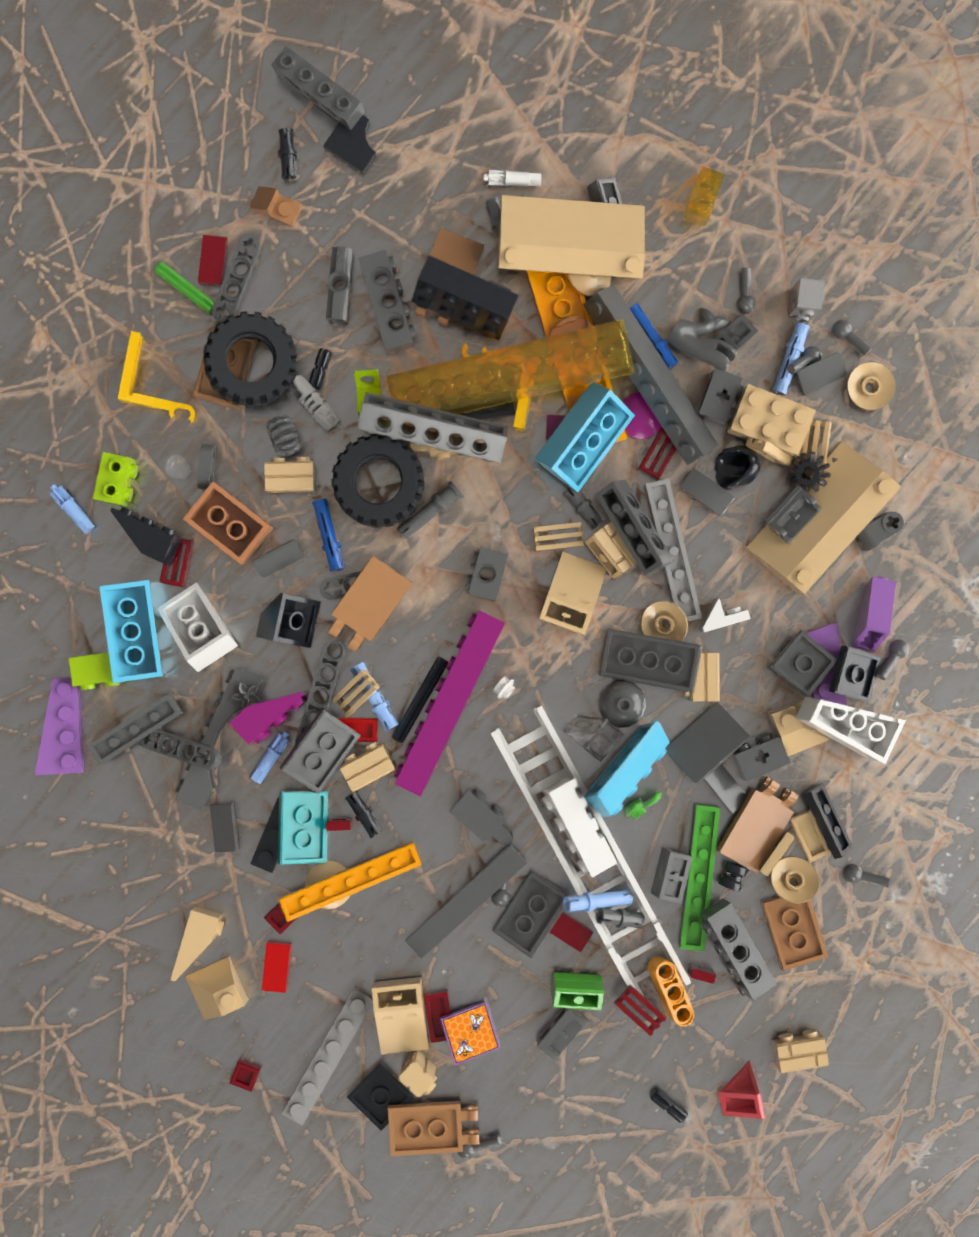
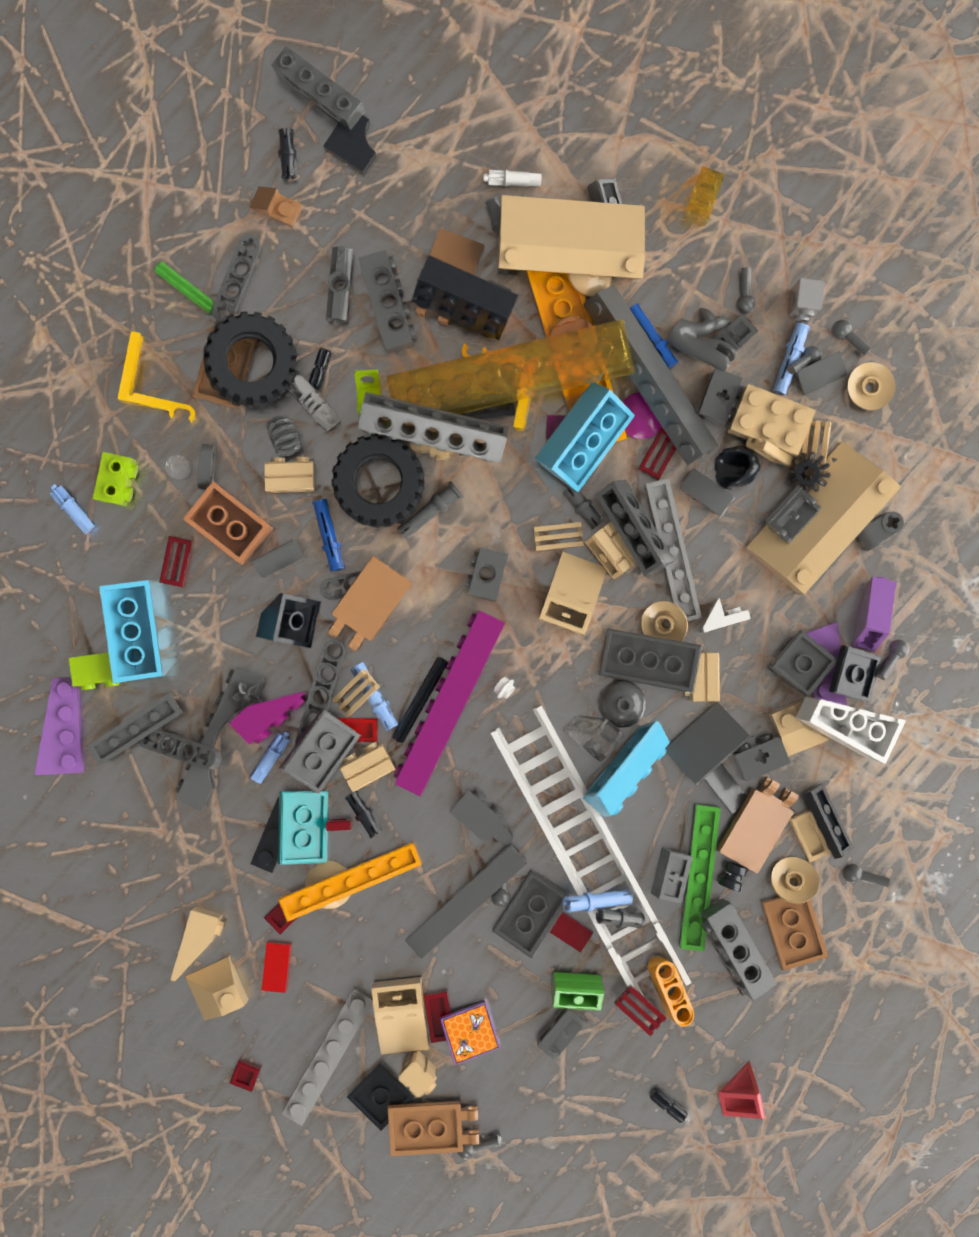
(150, 540): black slope -> none
(196, 627): white slope -> none
(212, 260): dark red tile -> none
(224, 827): dark grey slope -> none
(578, 826): white wedge -> none
(636, 808): bright green plate -> none
(701, 973): dark red tile -> none
(777, 854): tan tile -> none
(800, 1051): tan brick -> none

